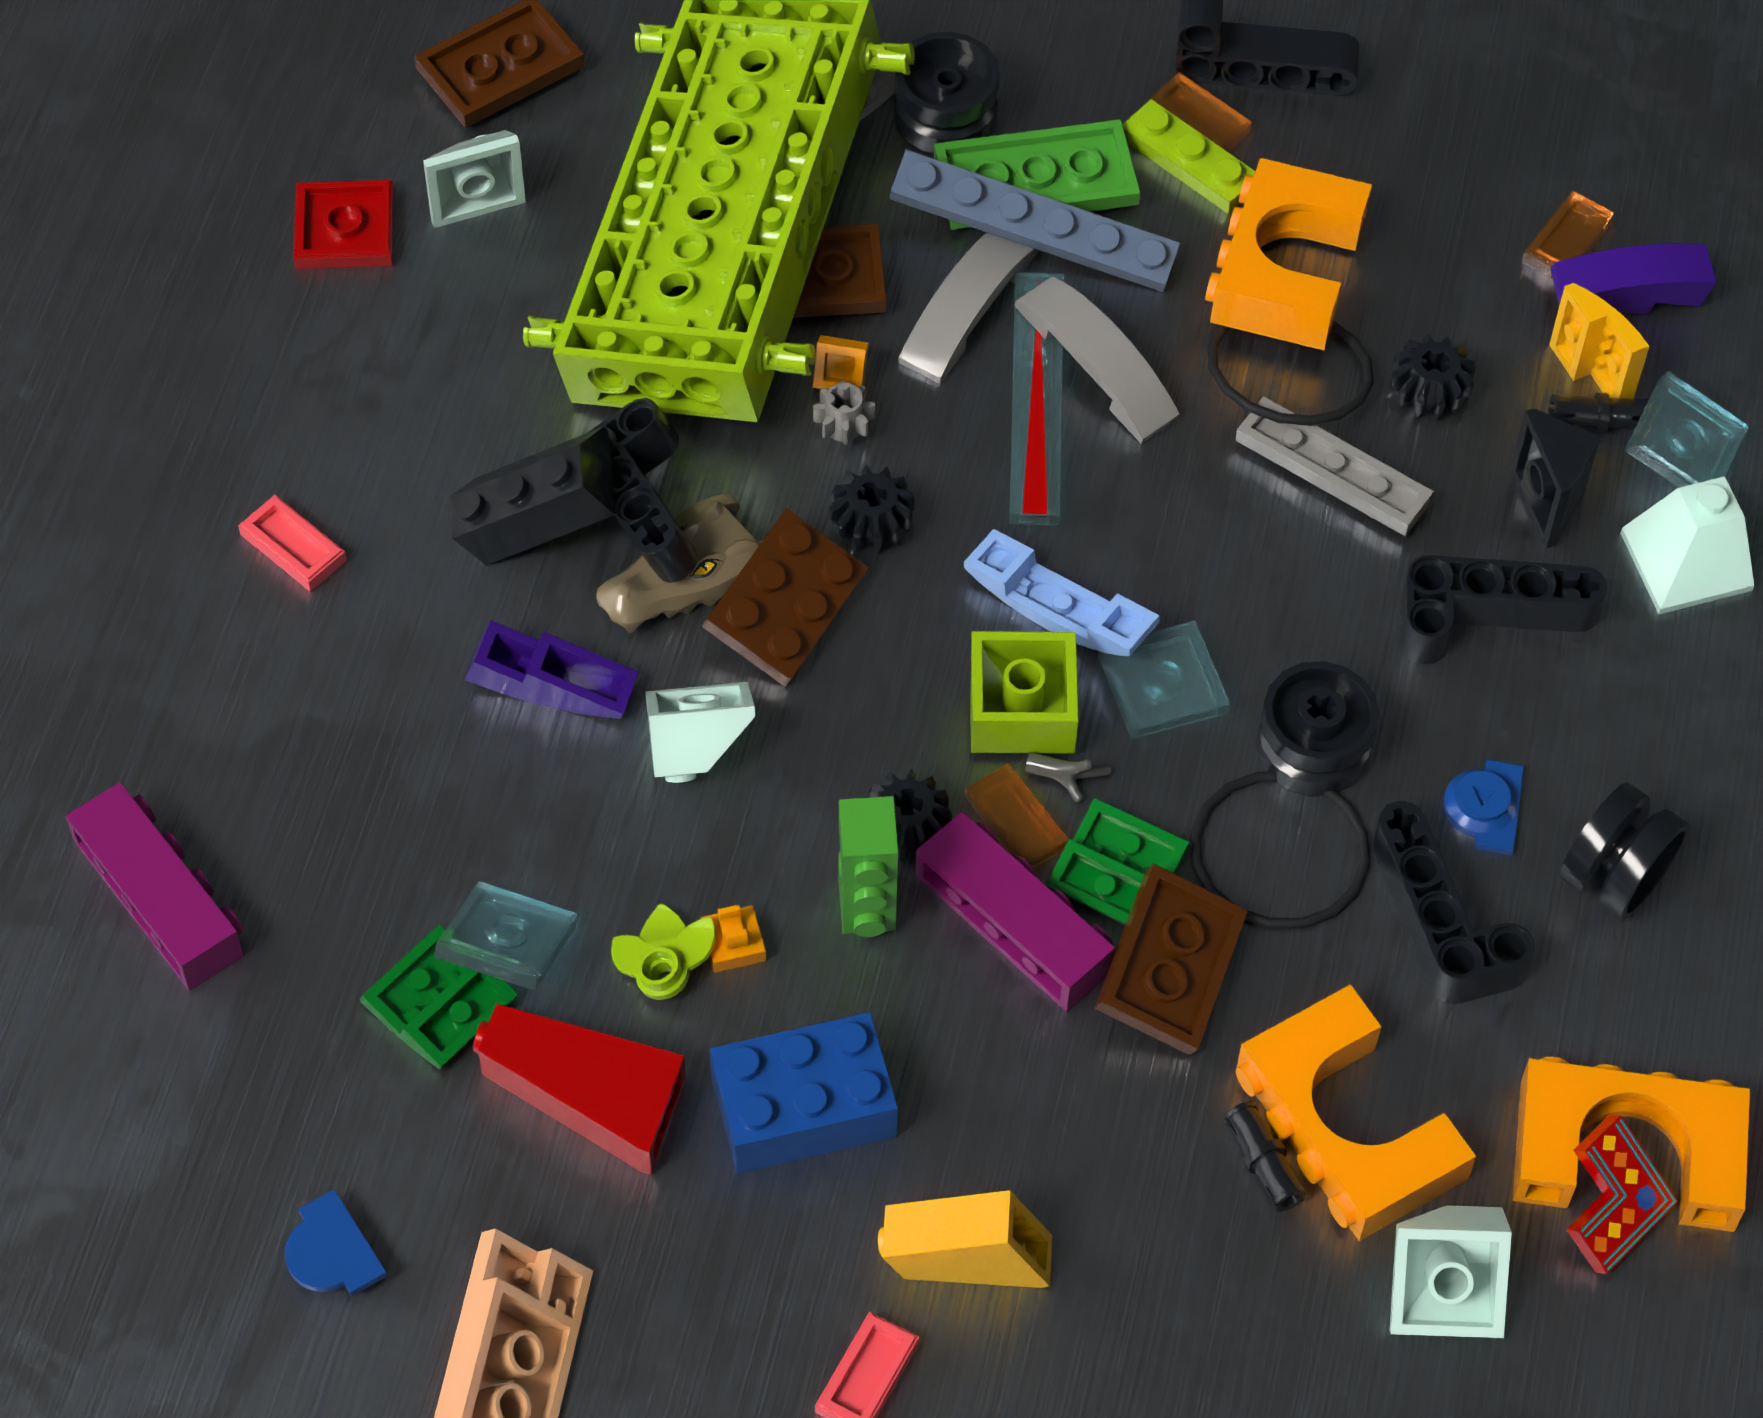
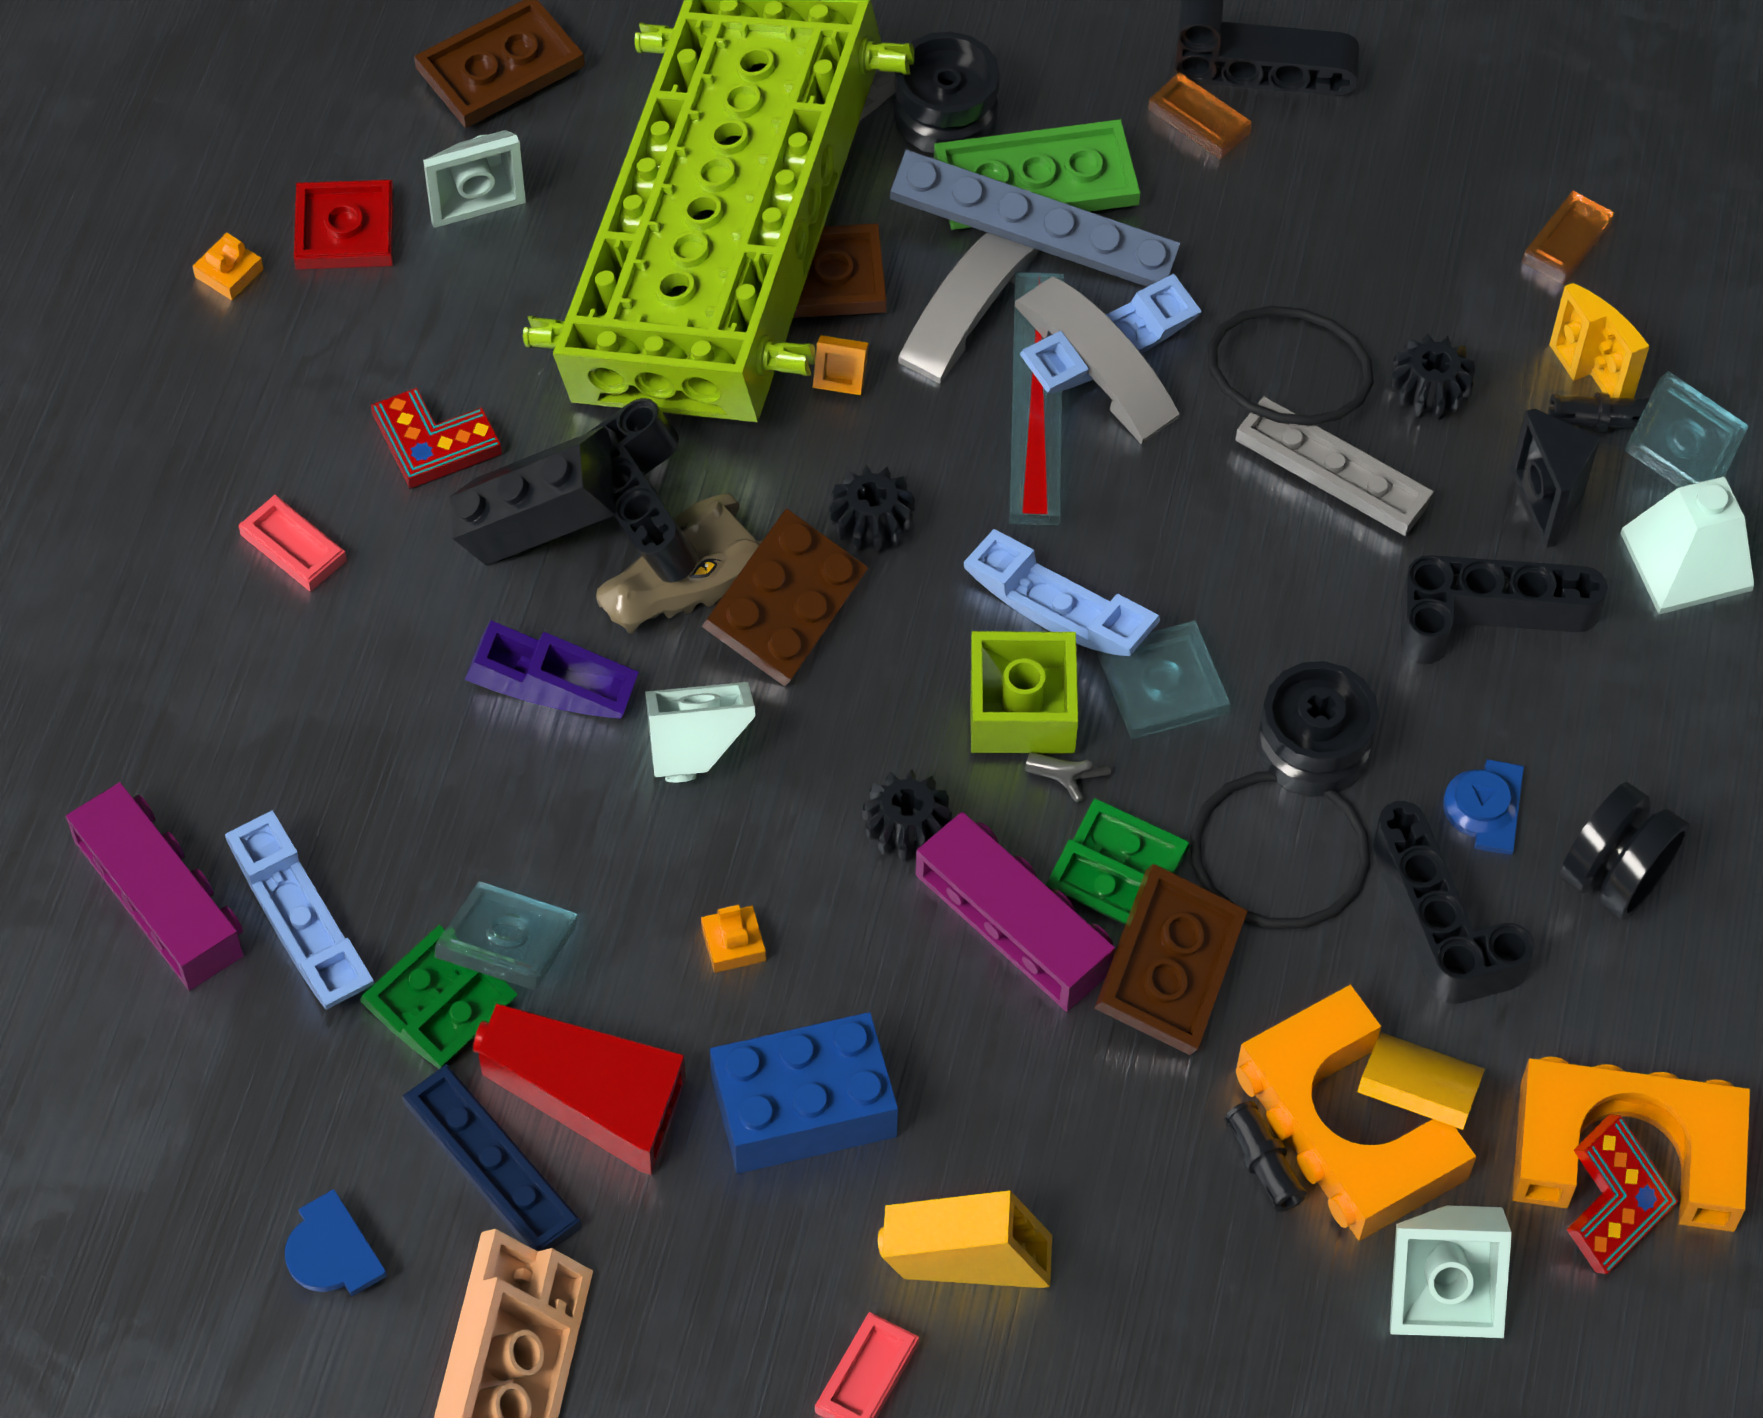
(228, 266): none -> light orange tile
(297, 911): none -> light blue slope
(430, 449): none -> red tile
(491, 1161): none -> dark blue tile
(664, 947): lime plate -> none
(843, 412): light grey gear -> none
(868, 865): bright green arch -> none
(1016, 816): clear orange tile -> none
(1145, 321): none -> light blue slope
(1187, 155): lime plate -> none
(1279, 205): light orange arch -> none
(1421, 1080): none -> yellow slope
(1640, 275): dark purple slope -> none

